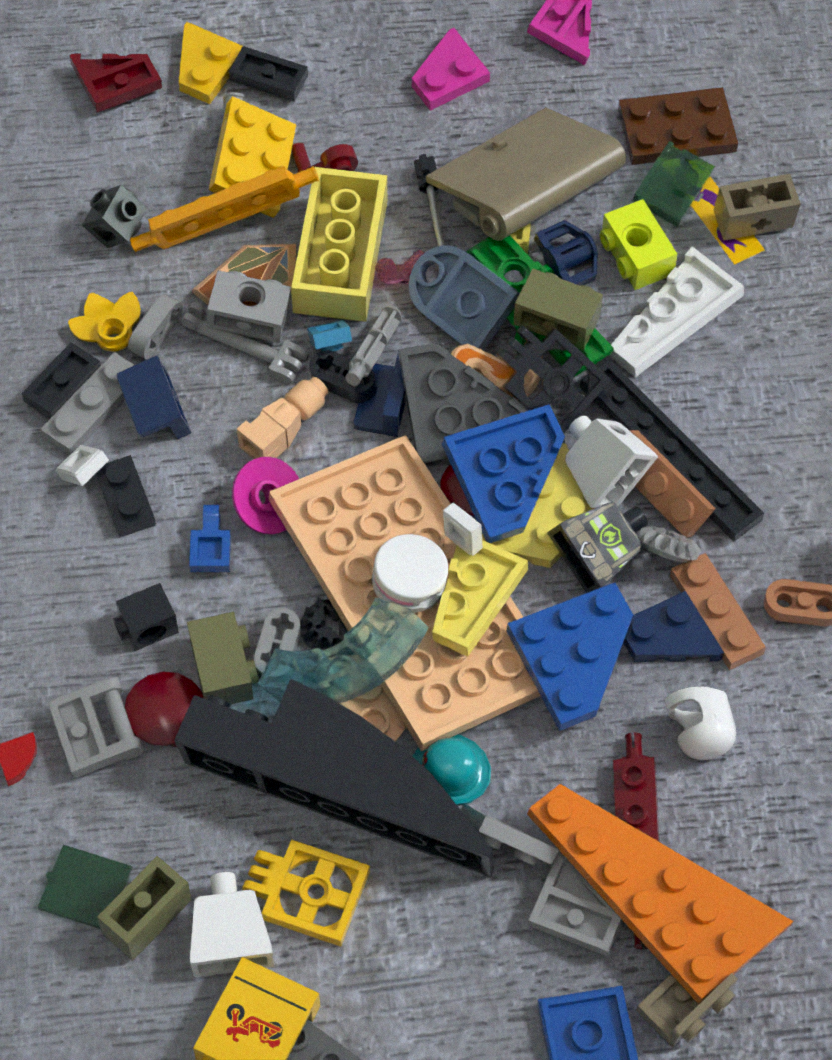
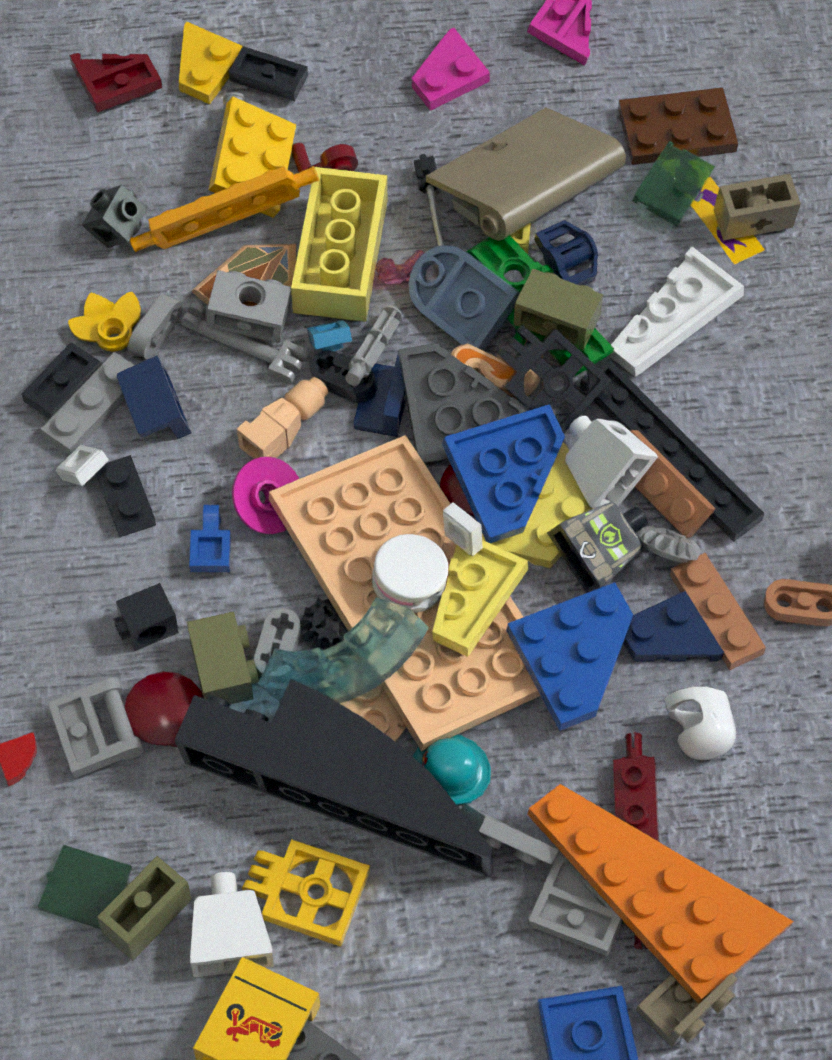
(651, 257): neon yellow brick -> none

